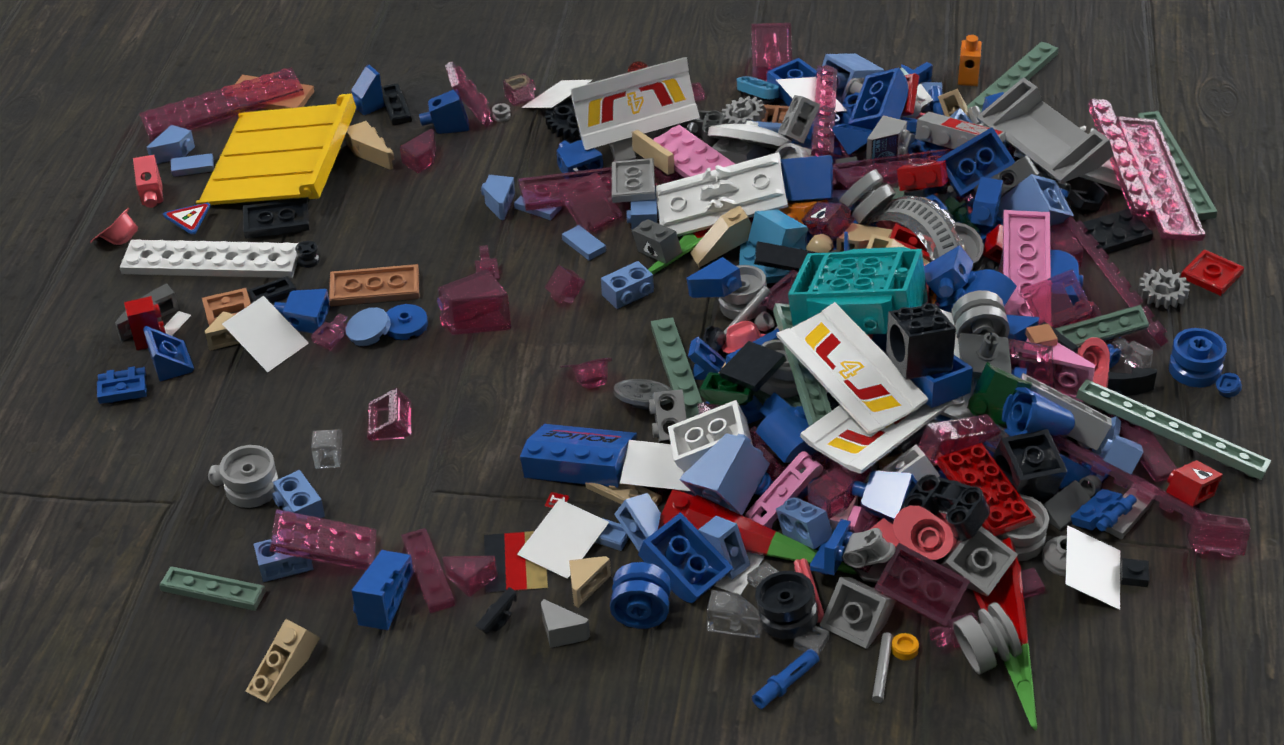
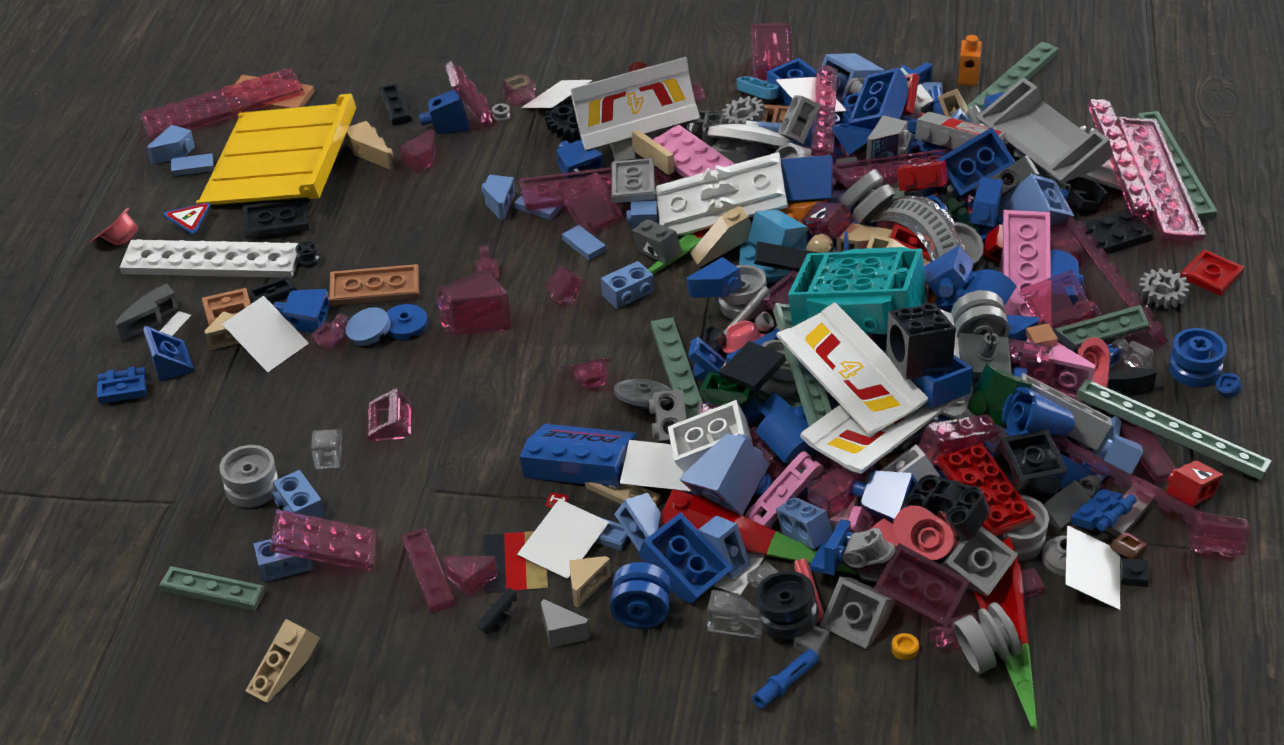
(141, 314): red brick -> none
(150, 190): coral torso -> none
(214, 475): light grey hinge -> none
(368, 91): blue slope -> none
(382, 589): blue wedge -> none
(882, 668): light grey bar -> none
(1129, 546): none -> reddish brown tile

